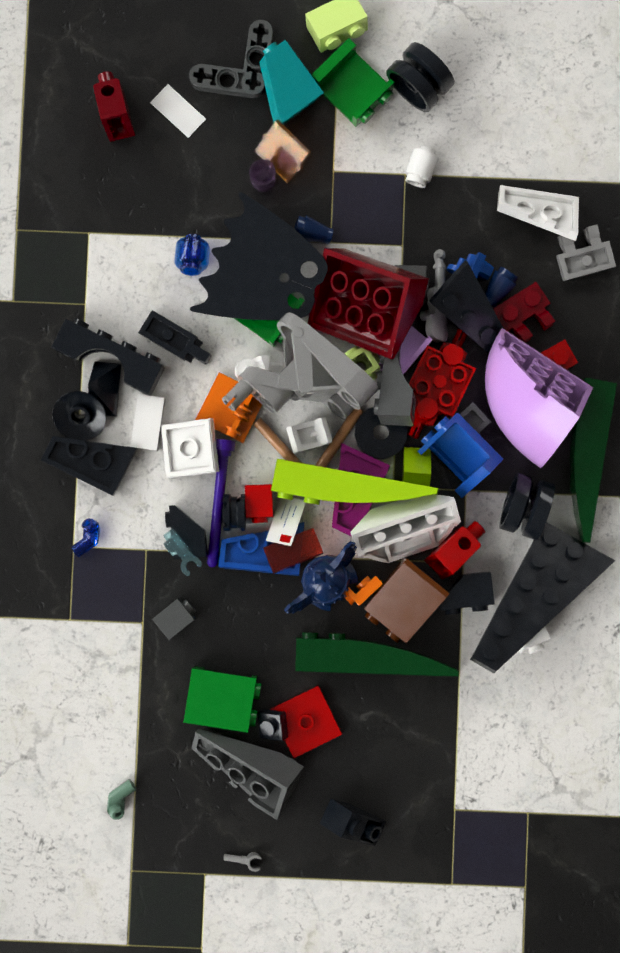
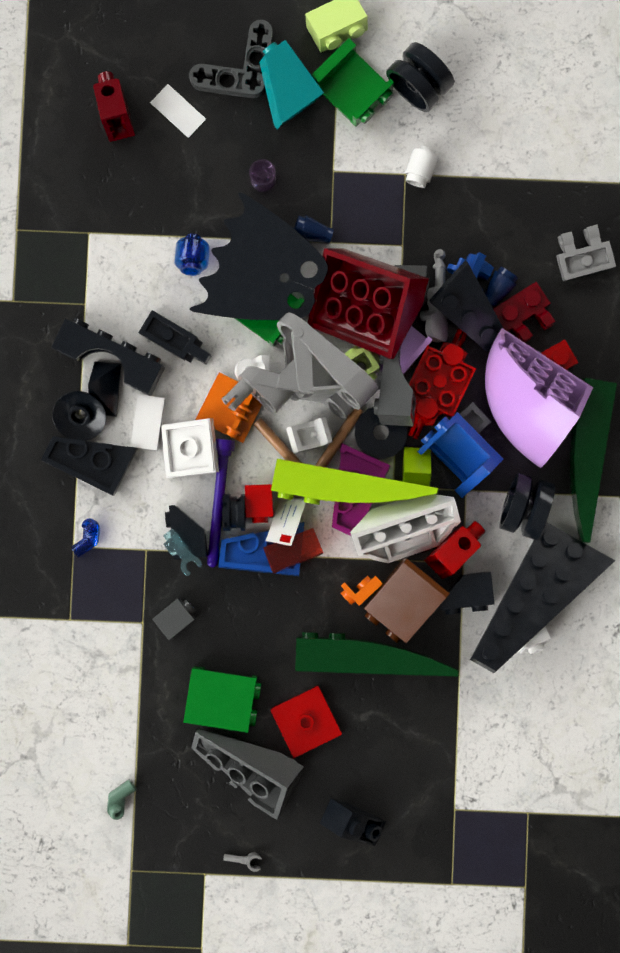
(272, 724): black plate -> none
(282, 151): clear orange piece -> none
(326, 580): dark blue helmet -> none
(543, 209): white wing -> none

